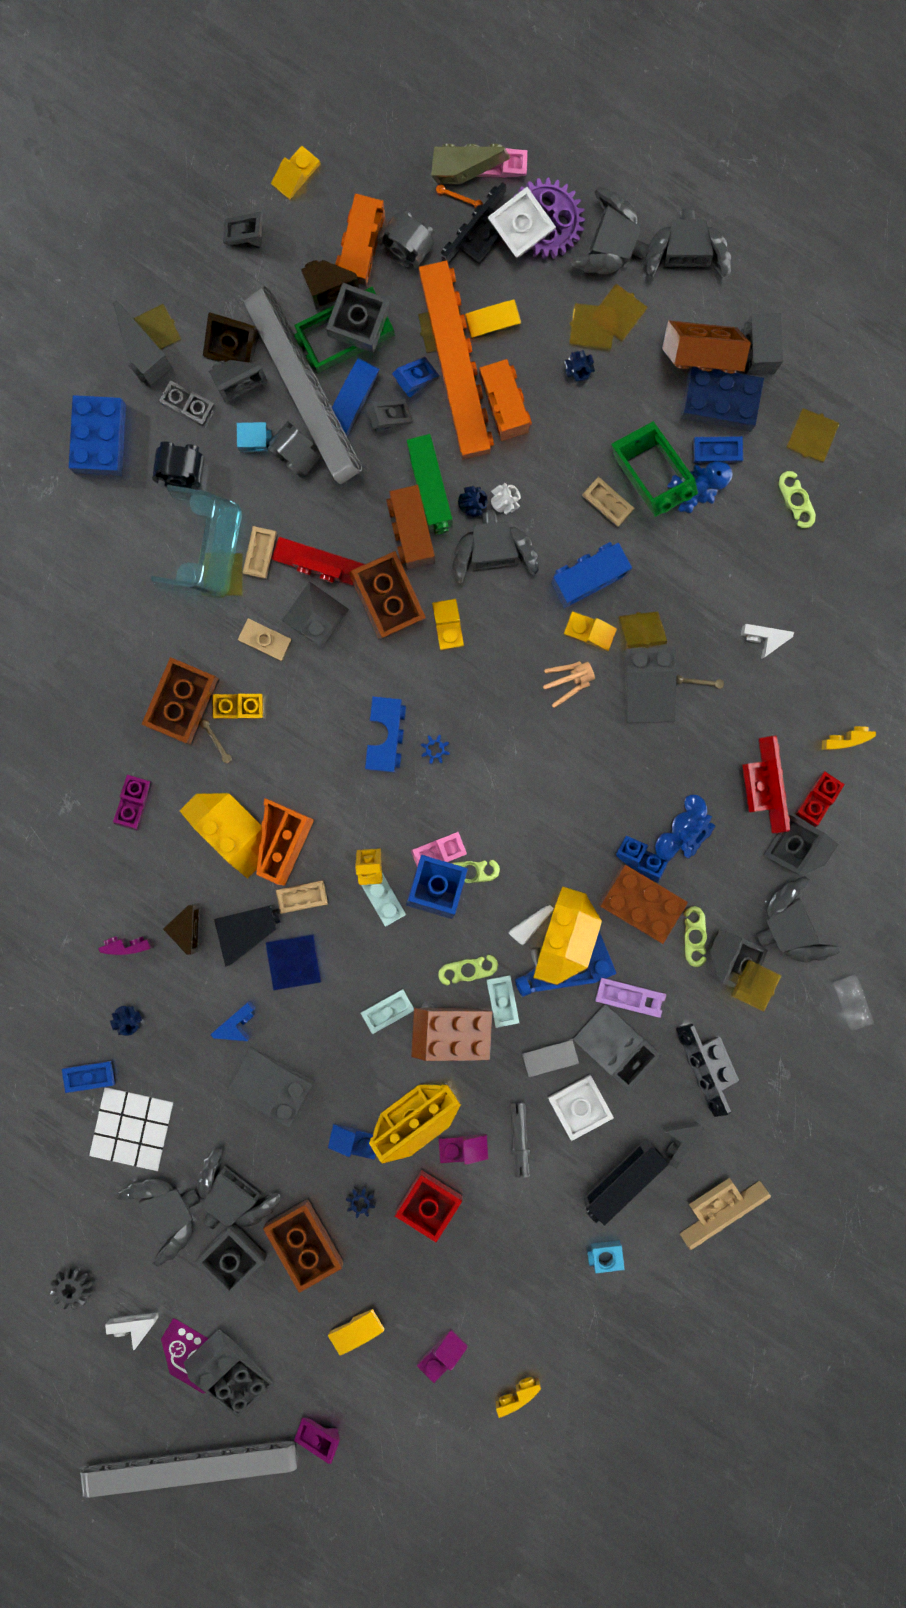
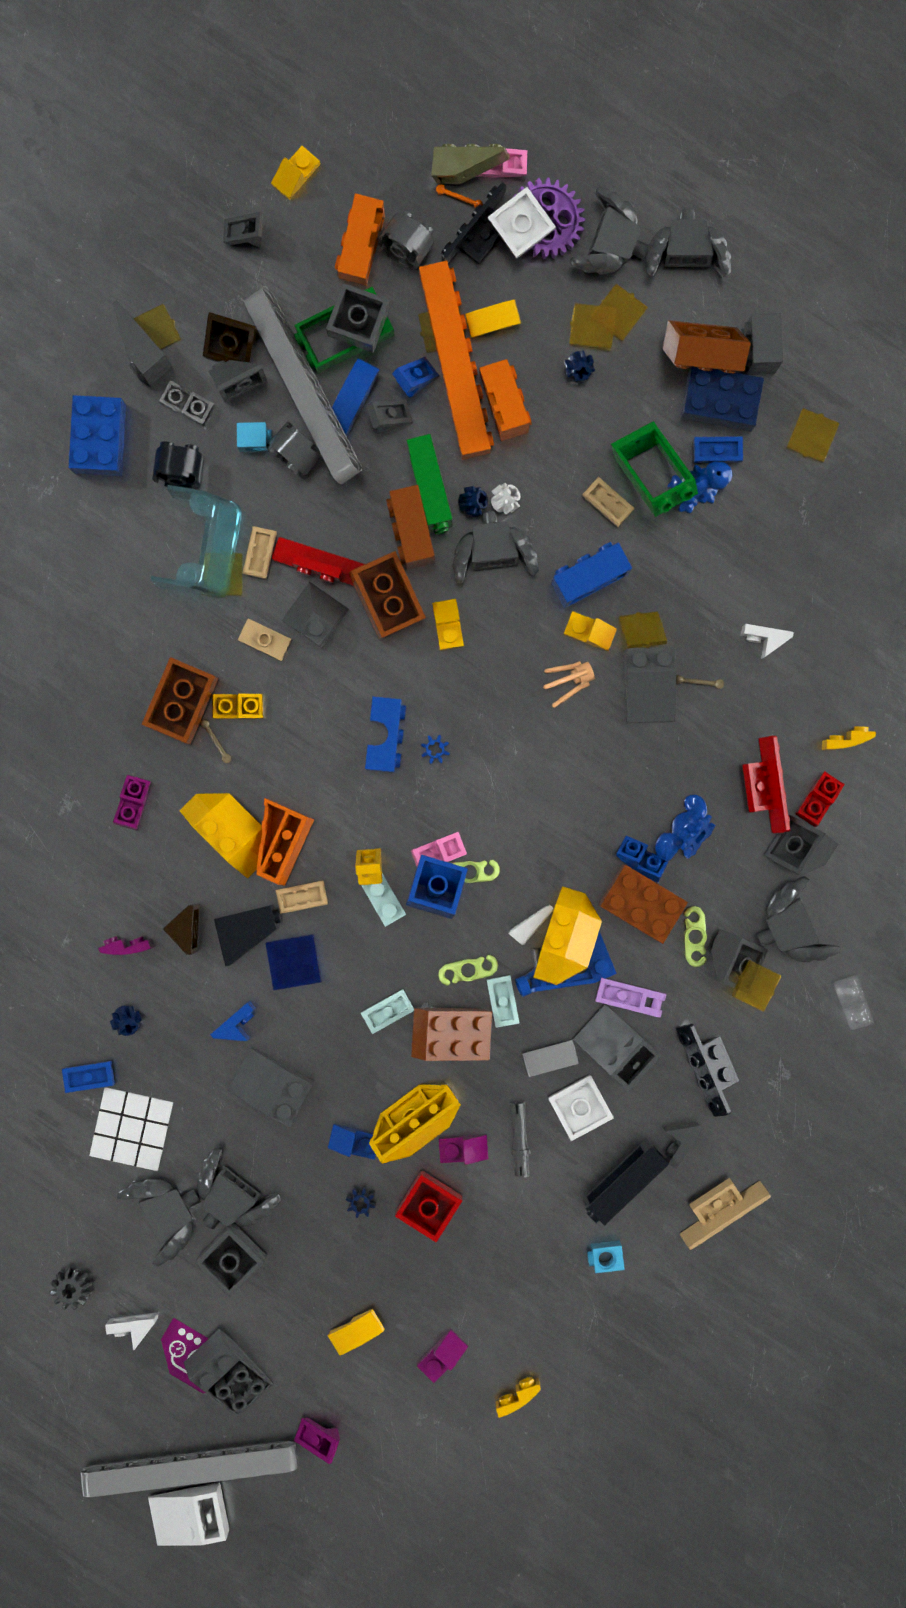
(189, 1516): none -> white slope
(303, 1245): dark orange brick -> none
(325, 281): dark brown slope -> none
(806, 507): yellowish green piece -> none

